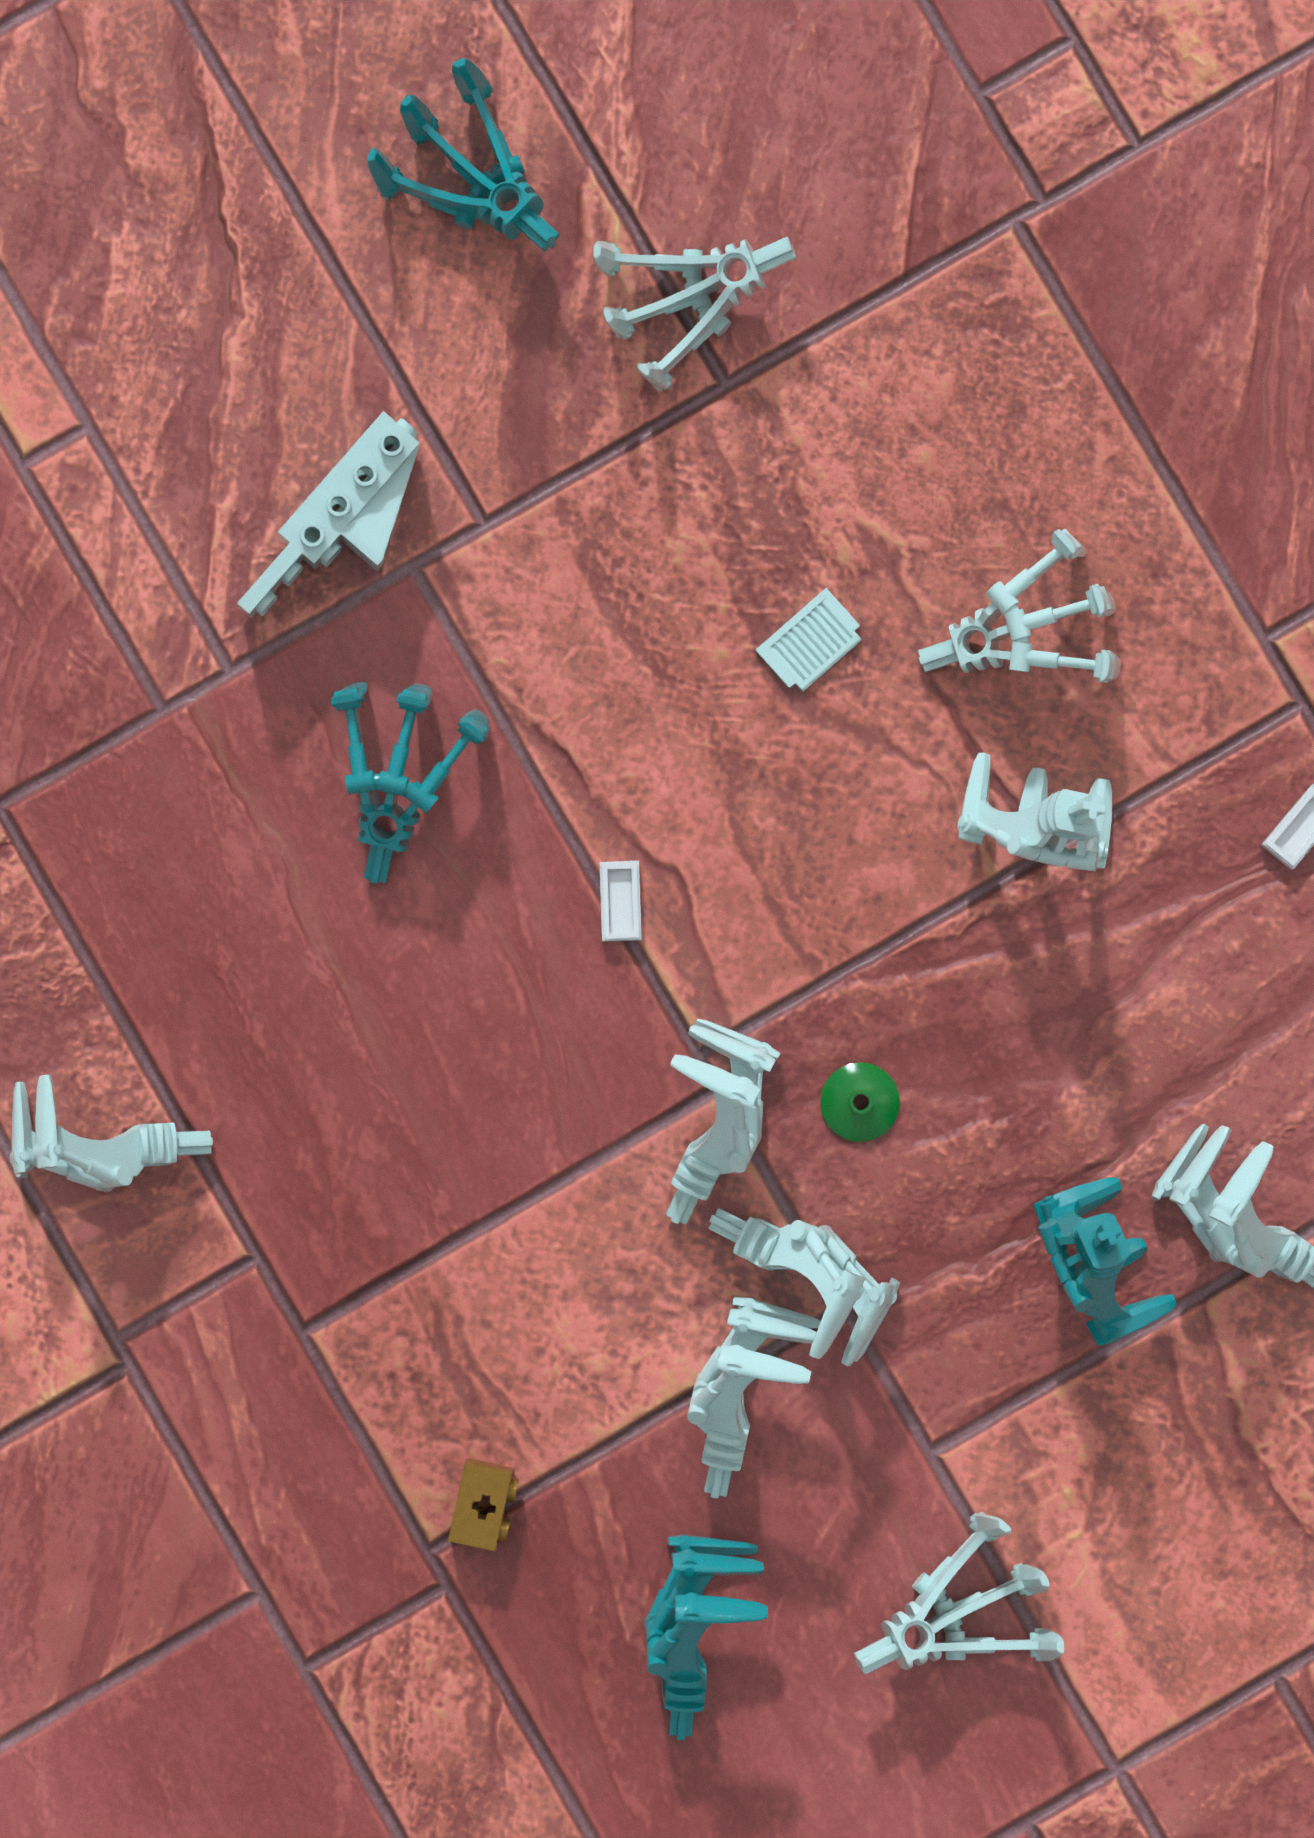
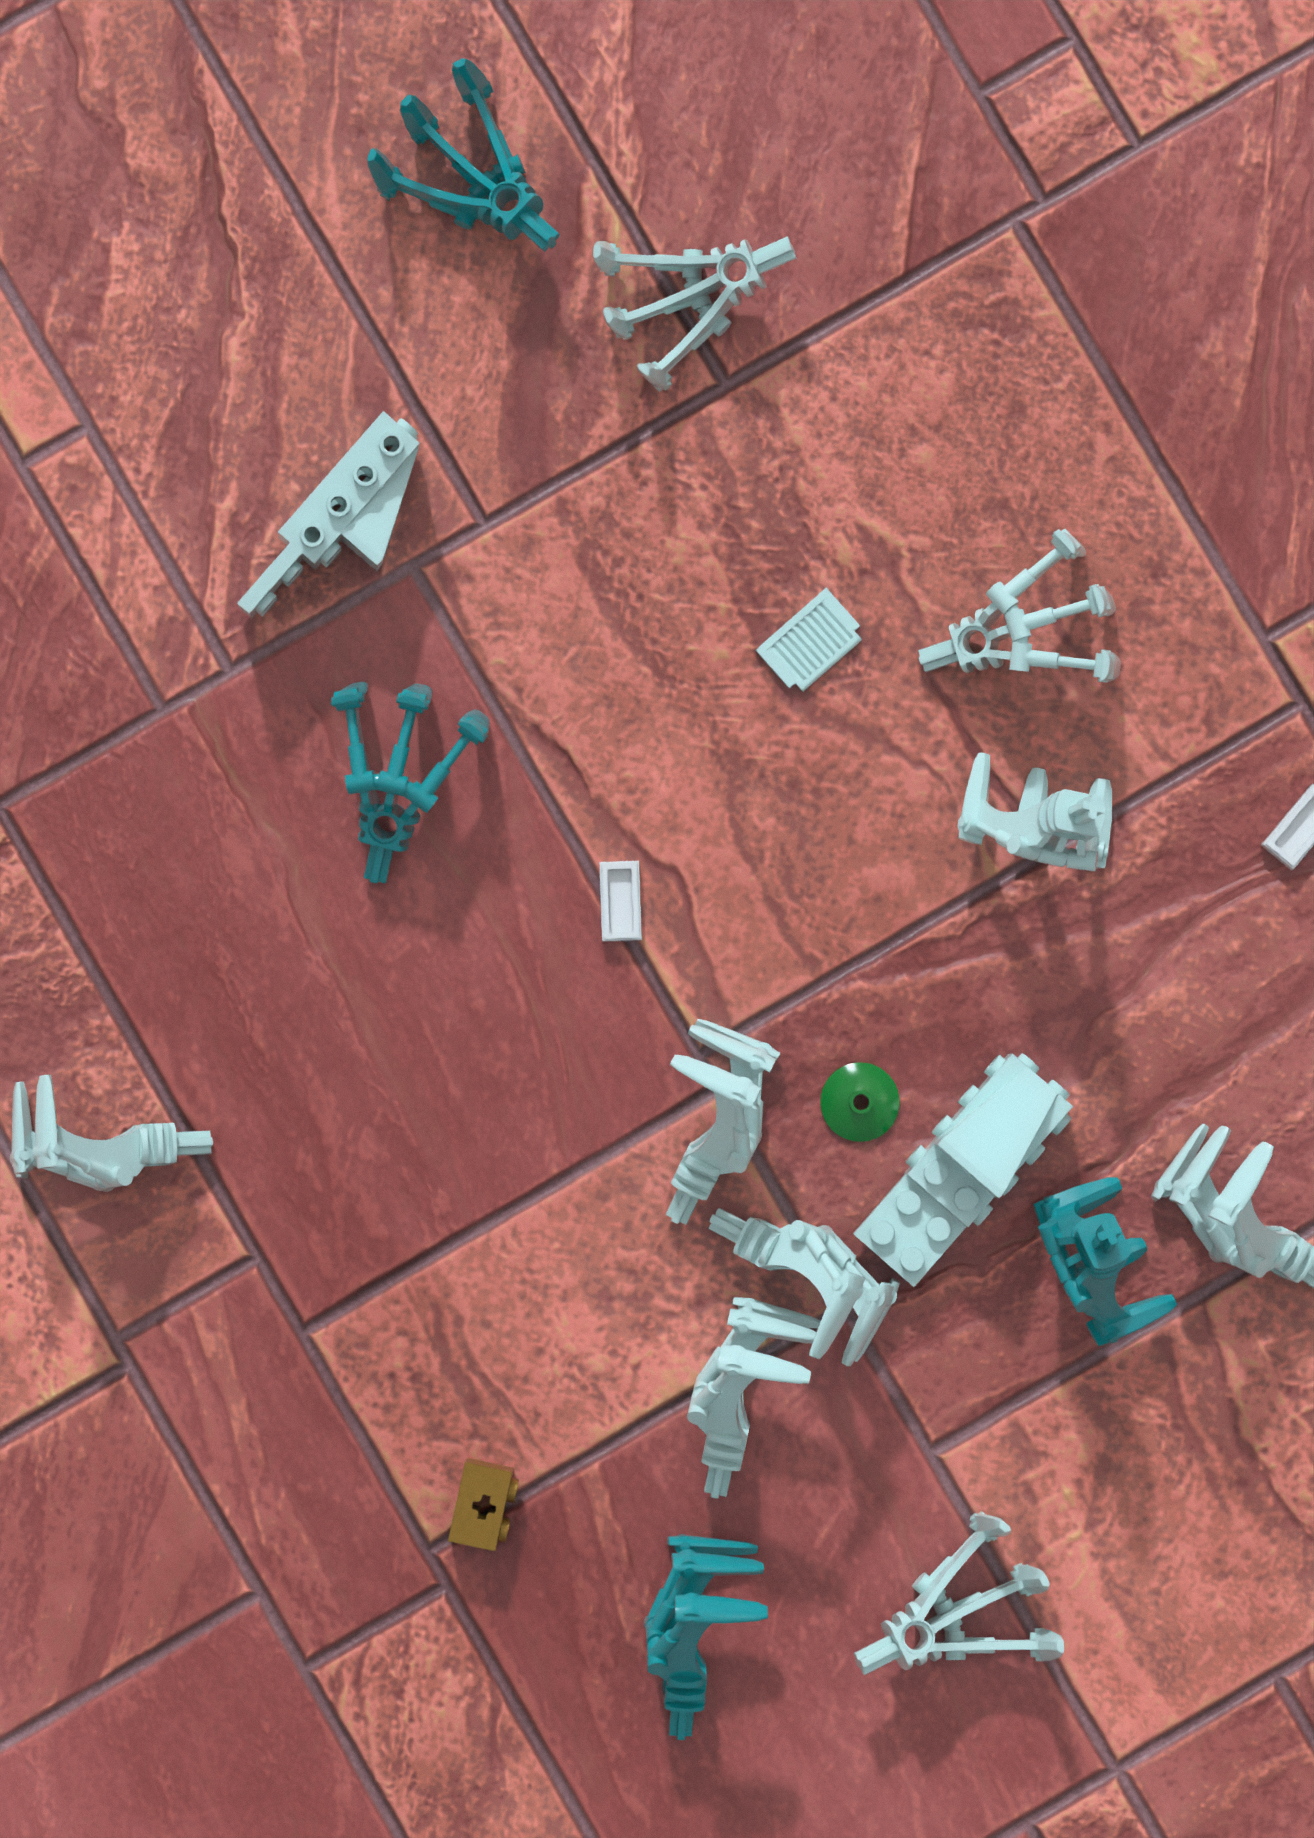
(965, 1166): none -> light aqua wedge

